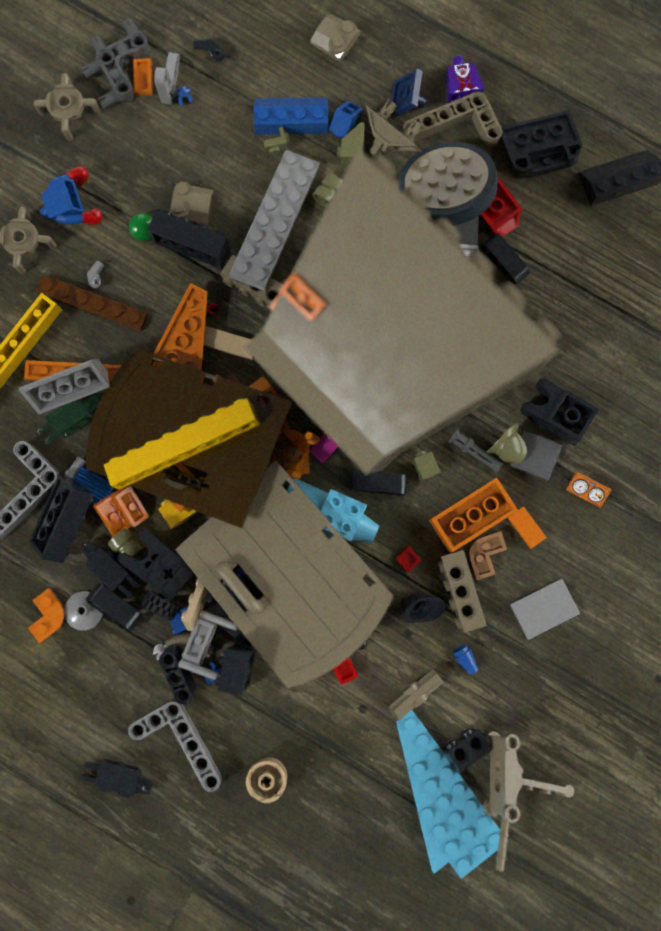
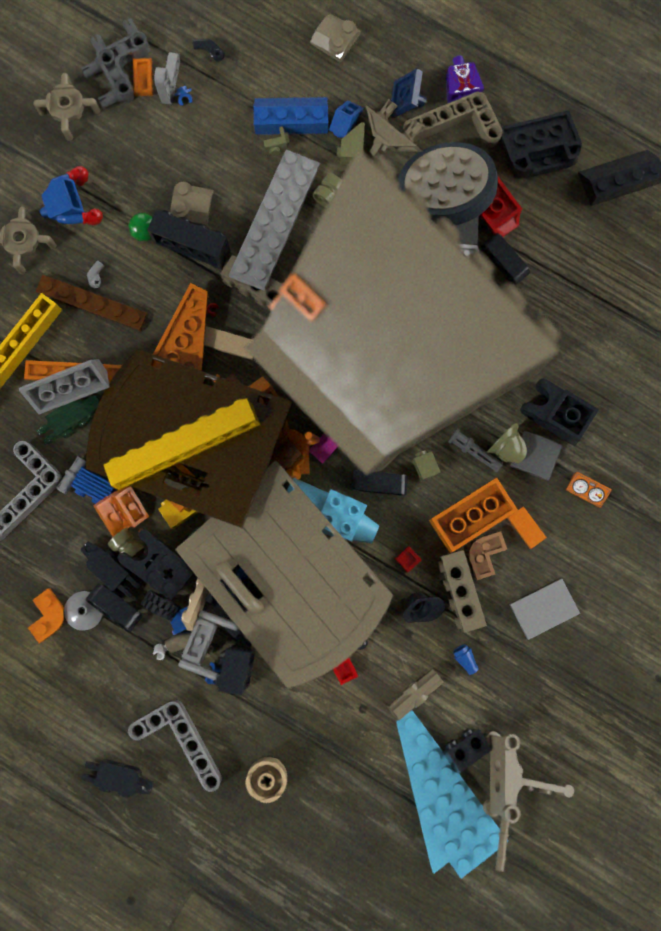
(60, 519): black slope -> none
(175, 682): black beam -> none

